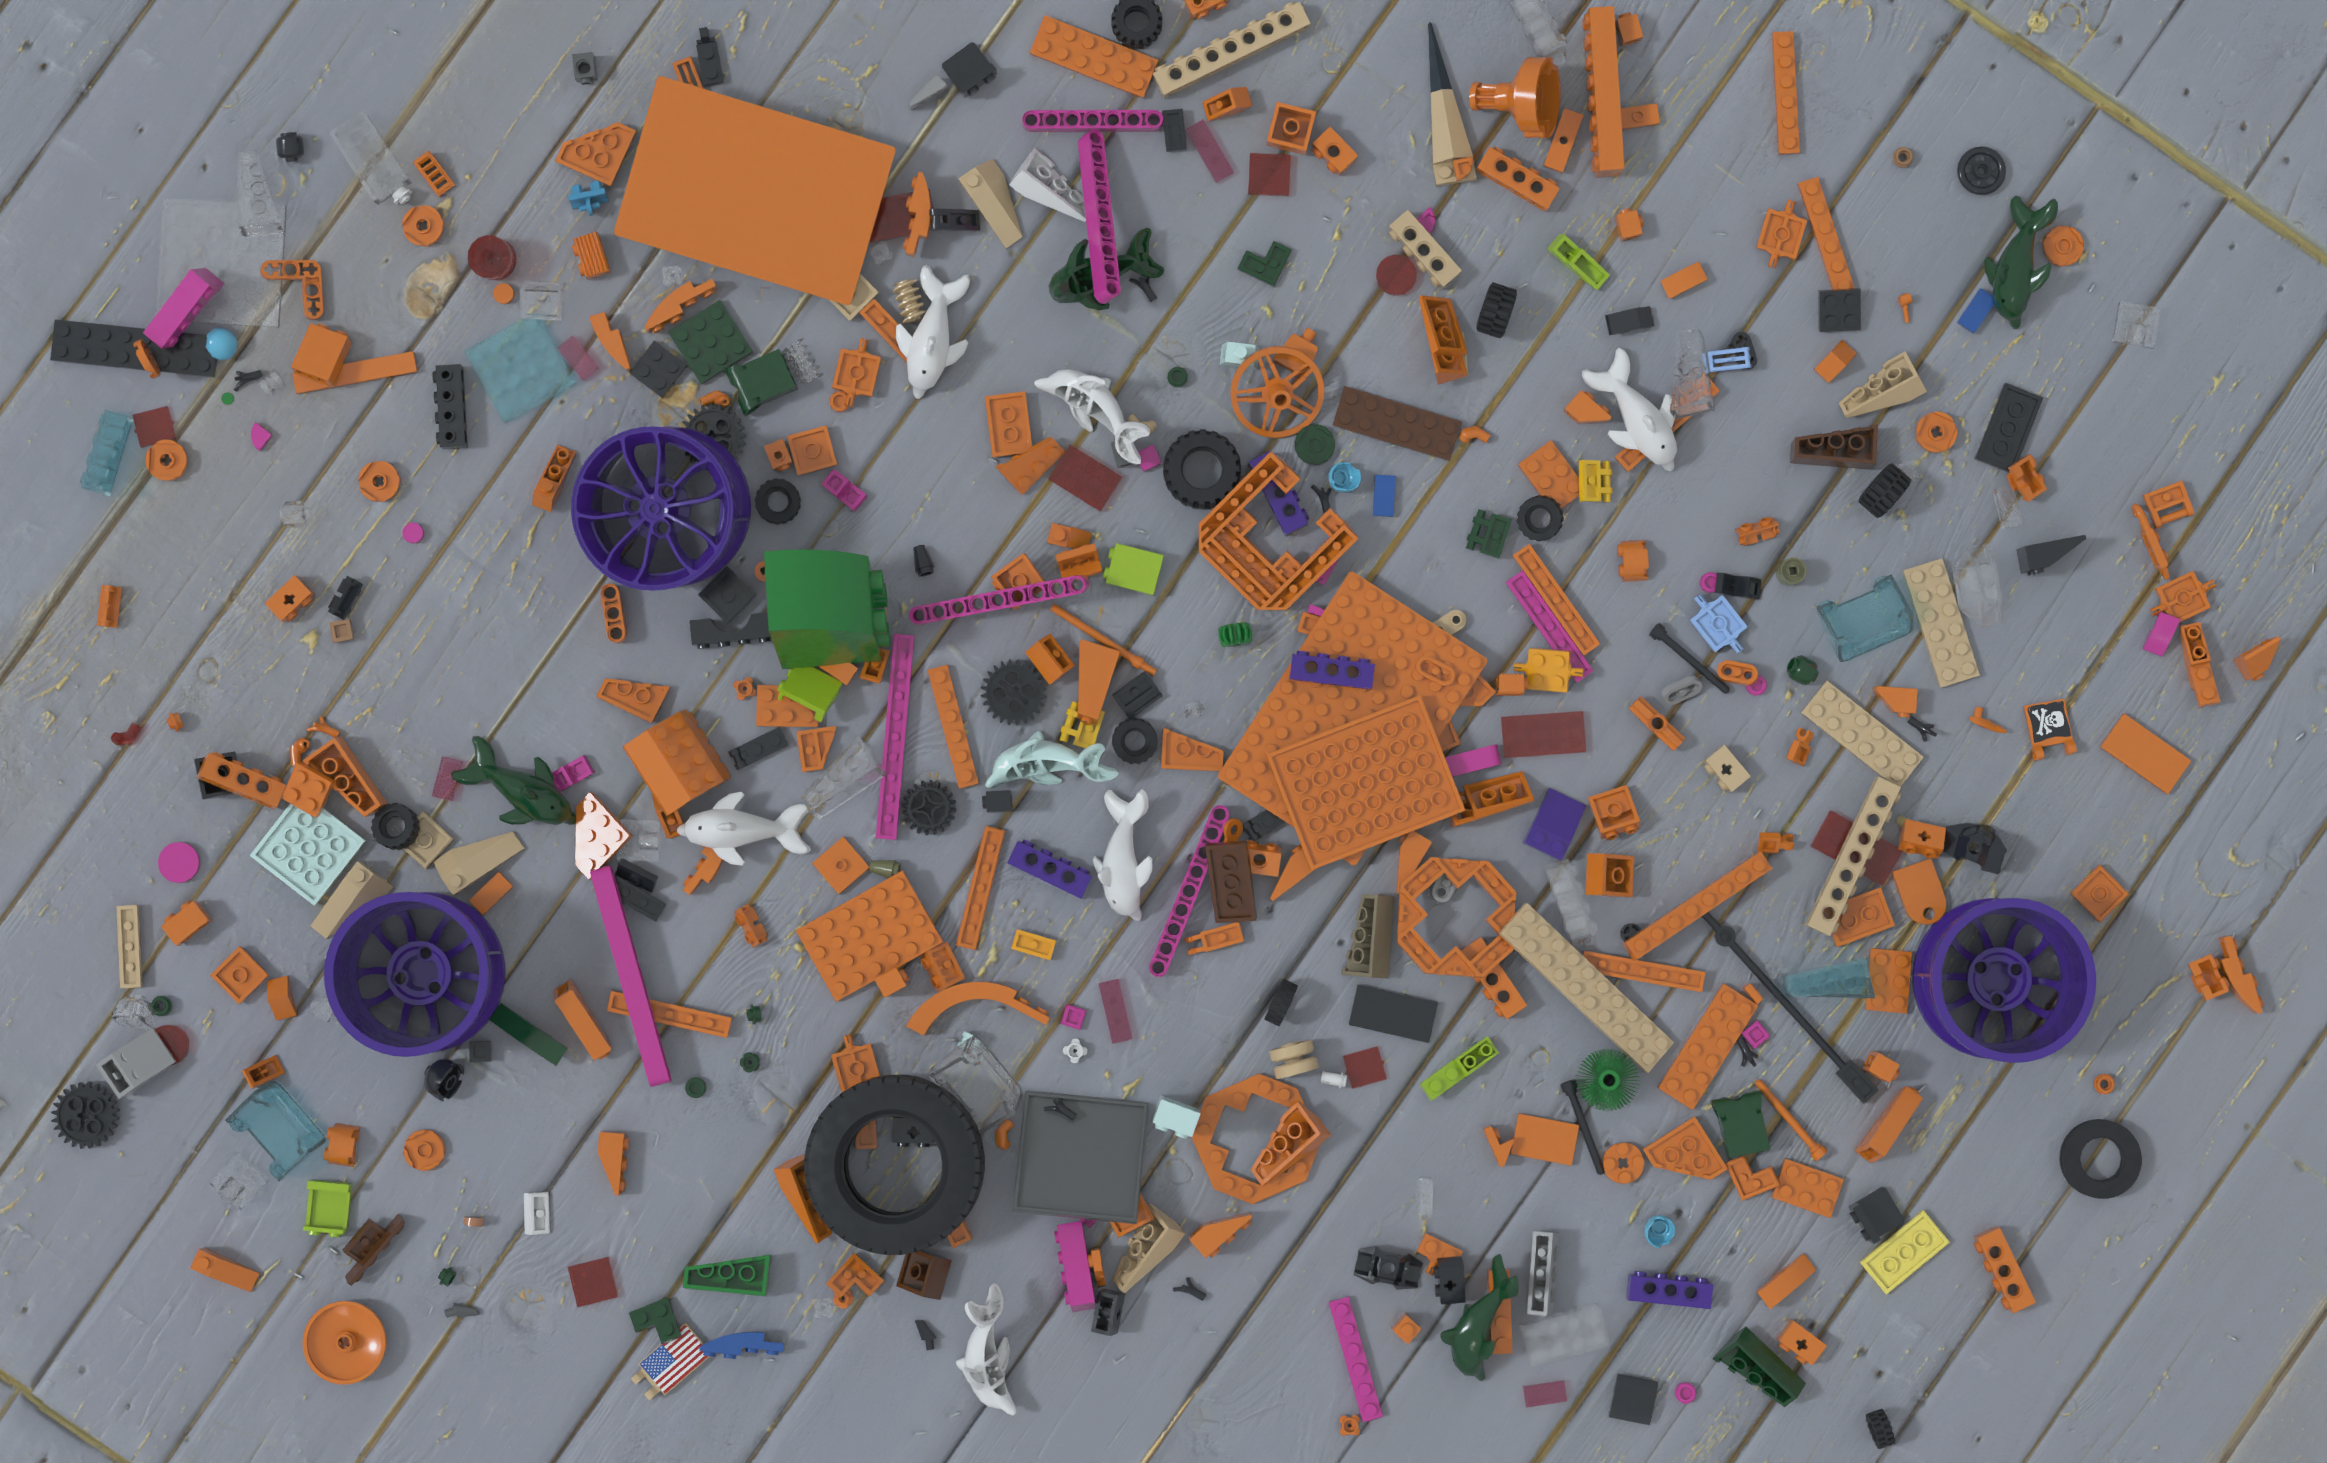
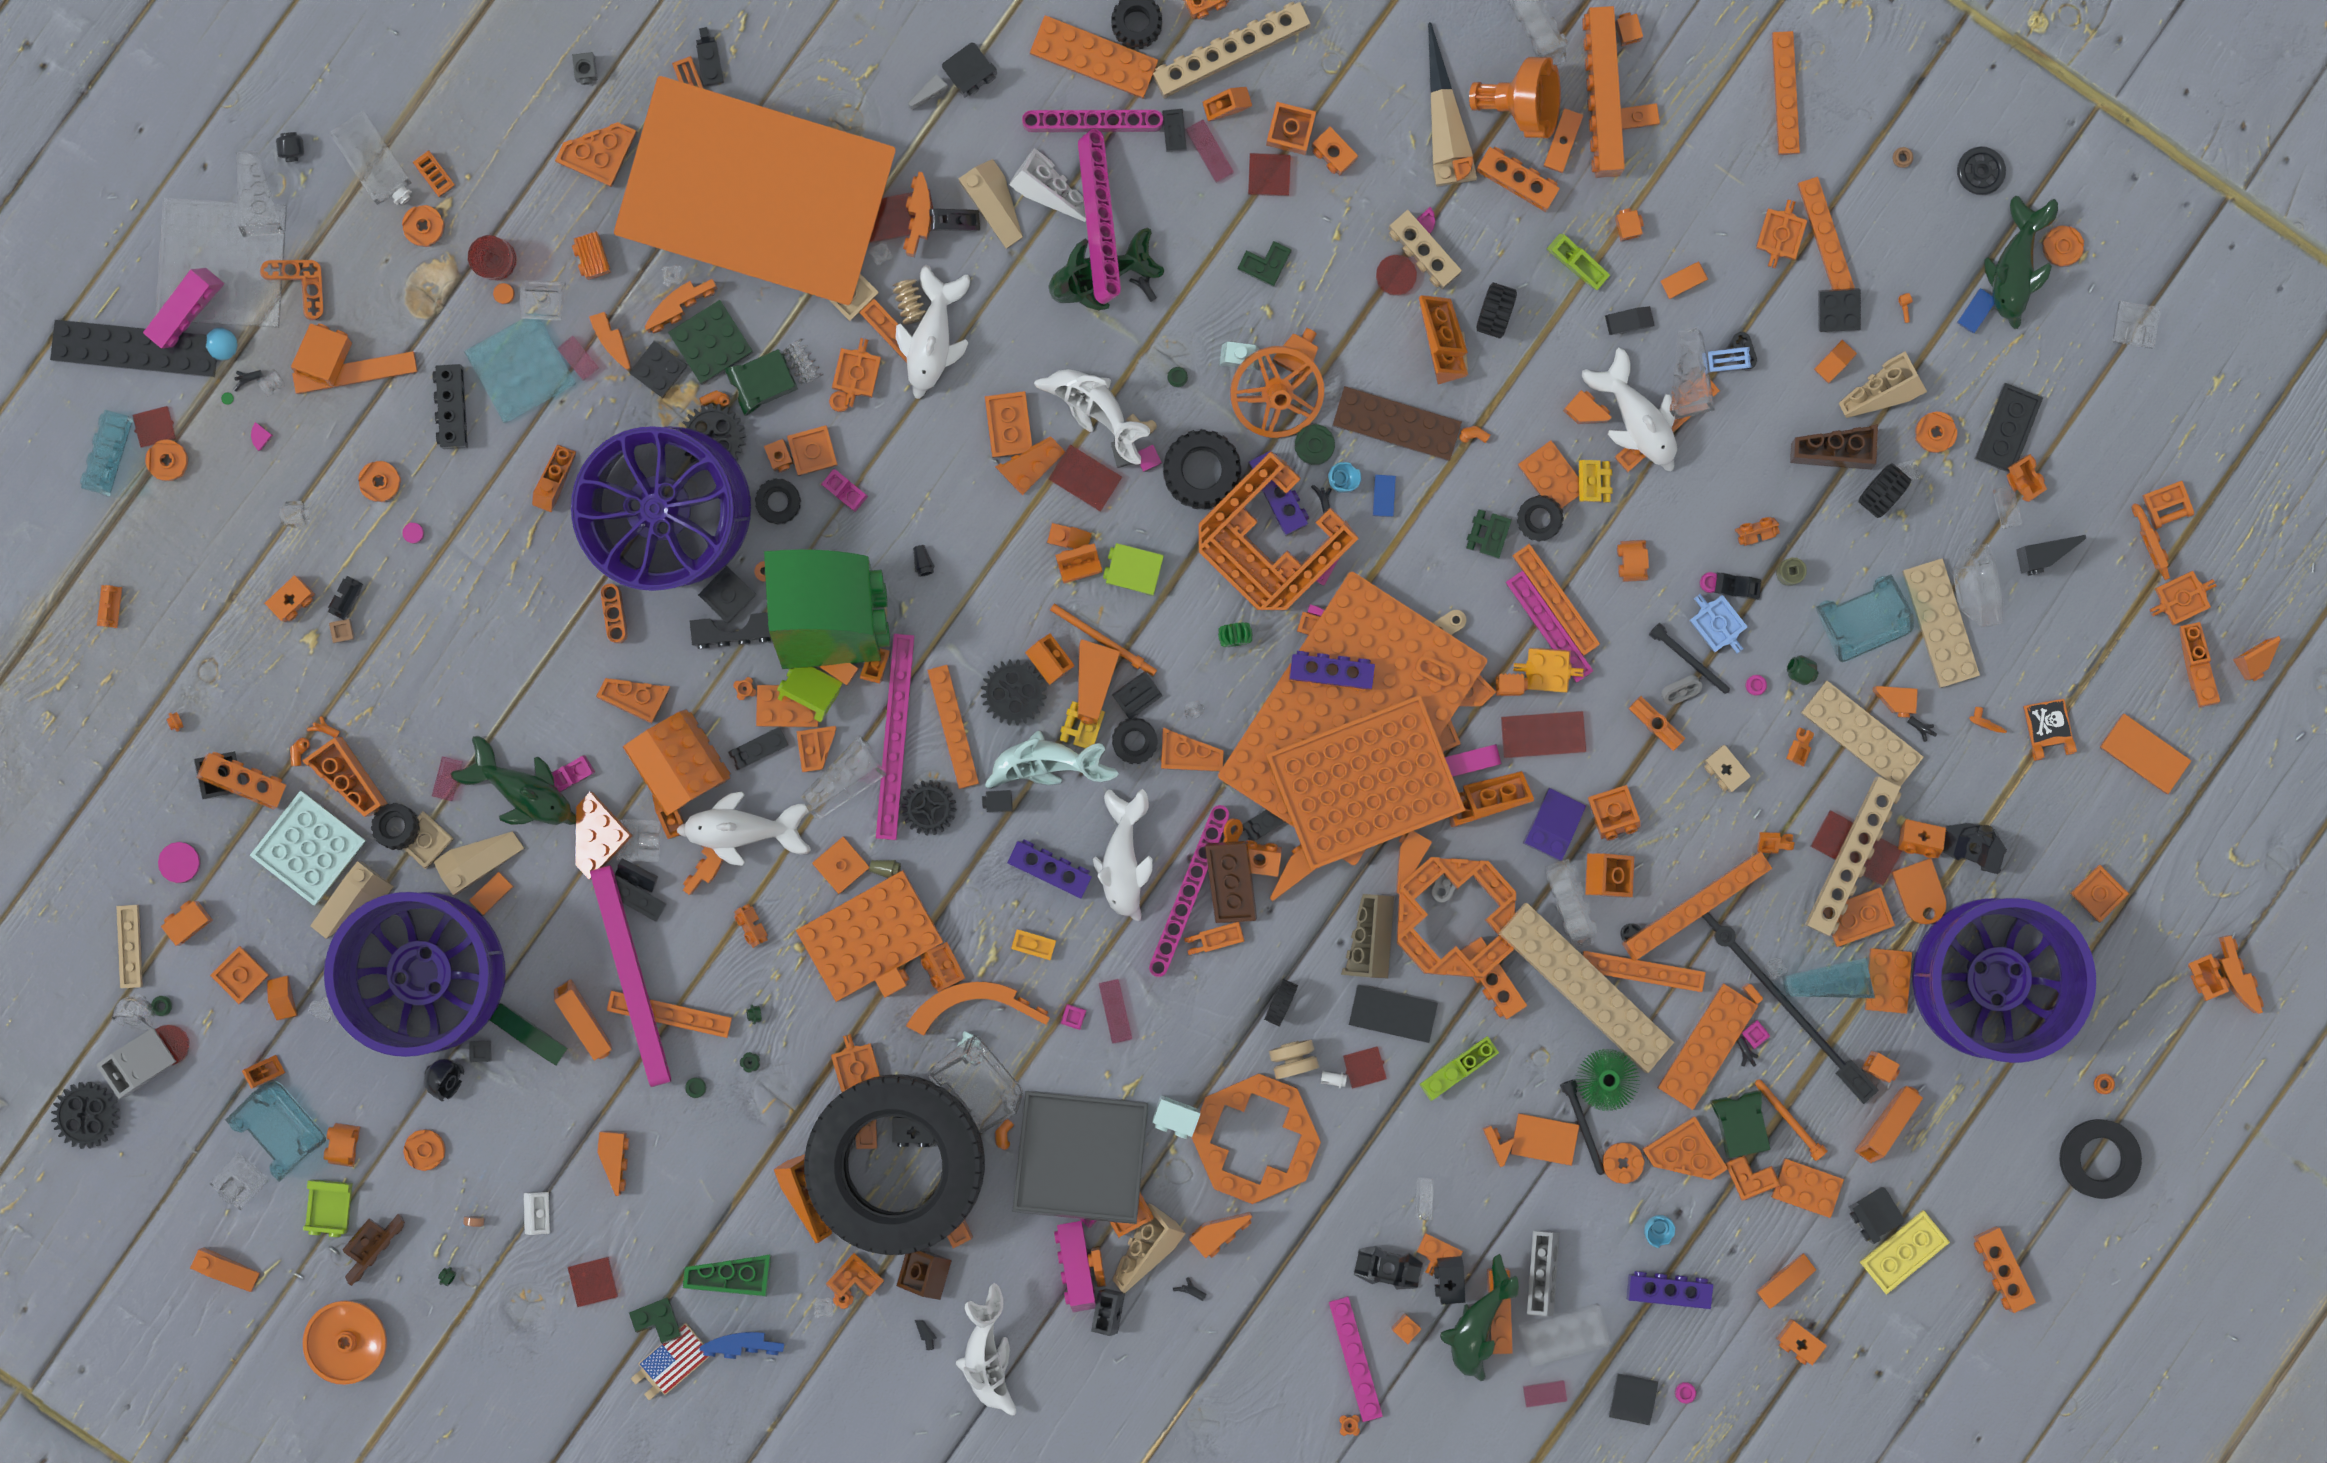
(126, 737): clear red arm -> none
(146, 358): orange tile -> none
(307, 789): orange plate -> none
(461, 1311): dark grey bar -> none
(588, 200): dark azure hips -> none
(980, 888): orange tile -> none
(989, 599): dark pink beam -> none
(1015, 574): orange plate -> none
(1061, 1108): black bar -> none
(1075, 1044): white plate -> none
(1293, 1140): orange wedge -> none
(1738, 673): orange plate -> none
(1760, 1366): dark green wedge -> none
(1880, 1428): black tyre -> none
(2161, 634): dark pink slope -> none

